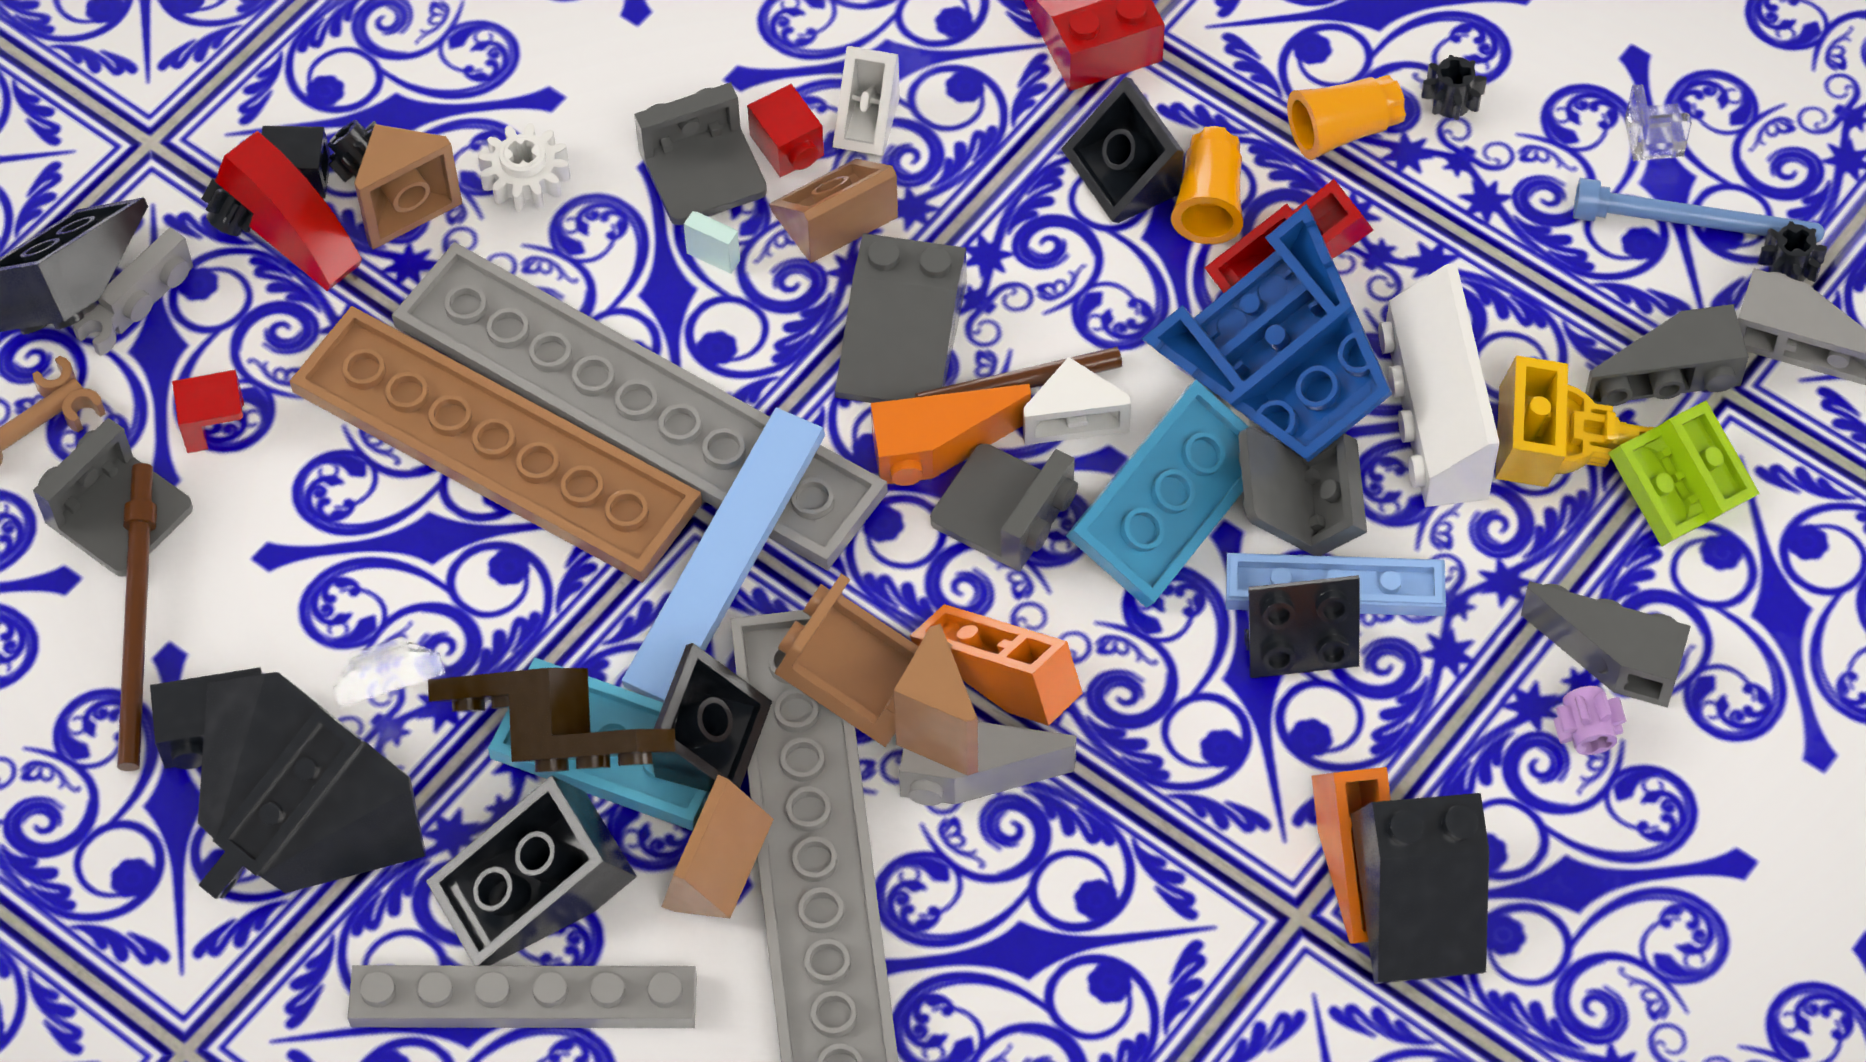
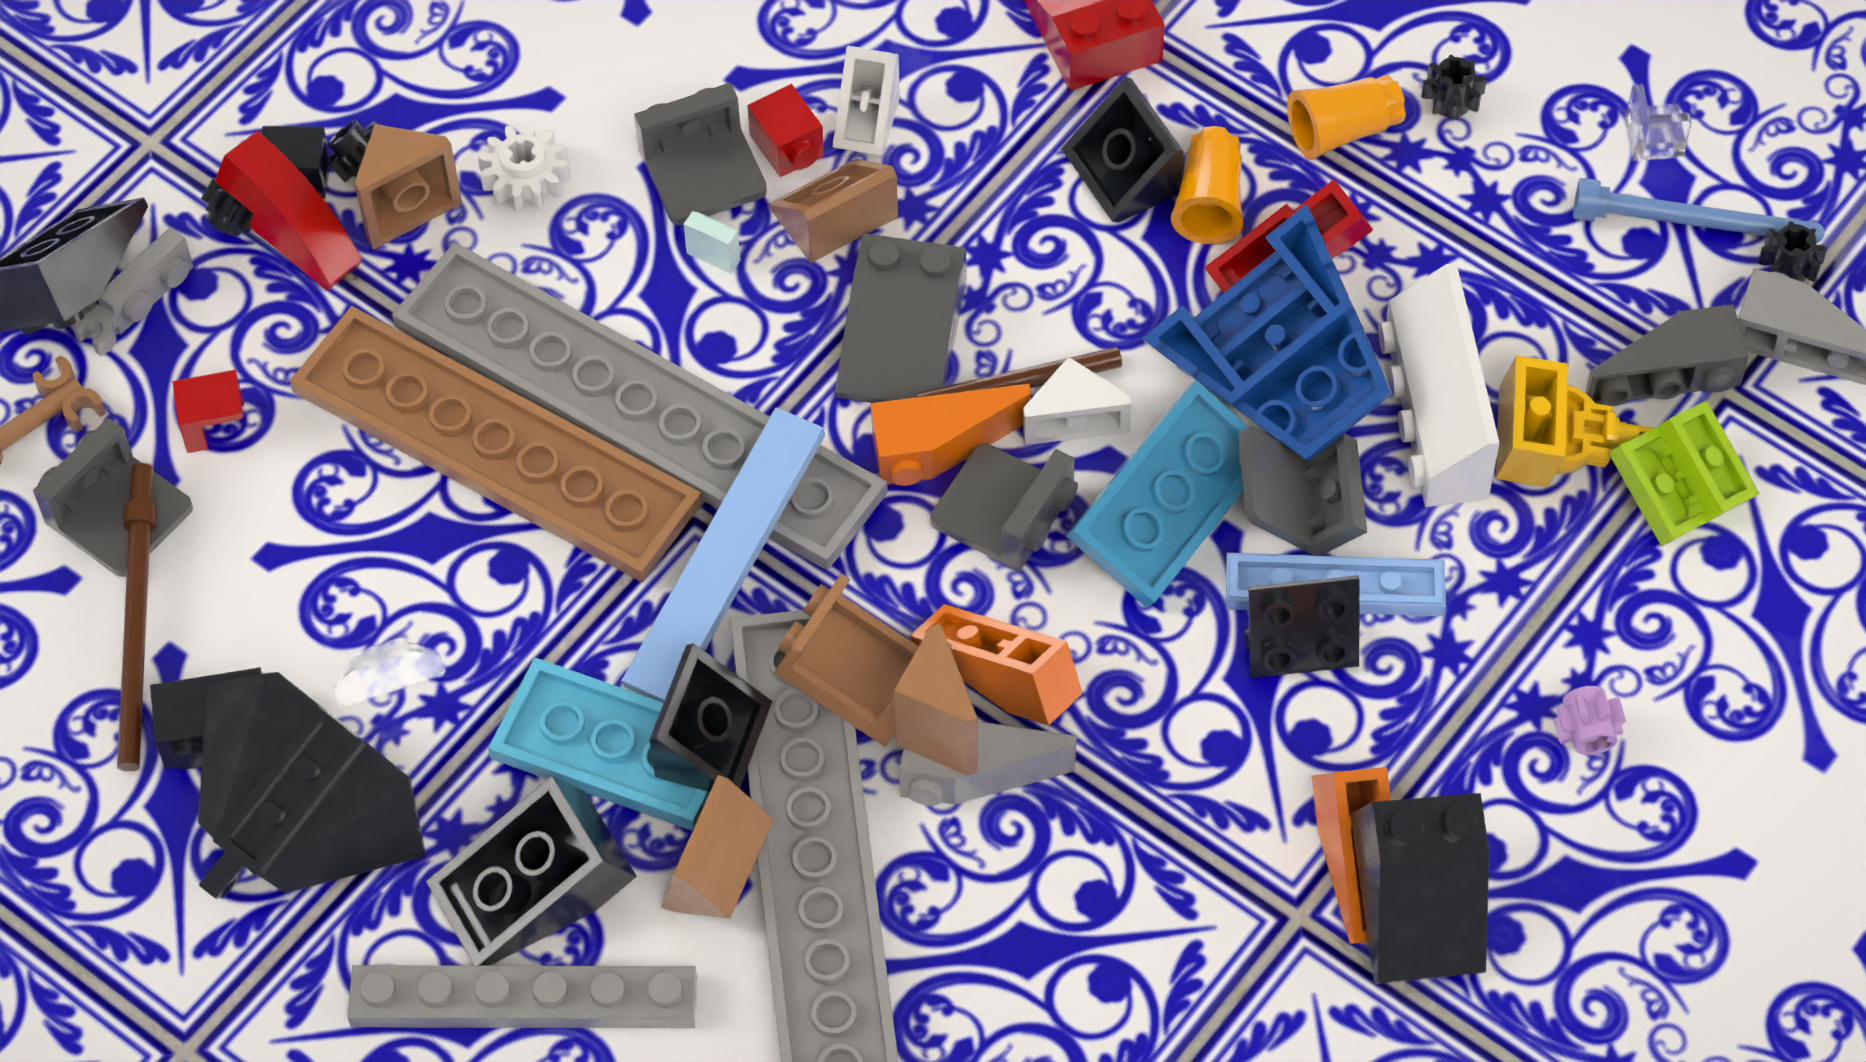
(551, 718): dark brown bracket -> none
(1619, 646): dark grey slope -> none

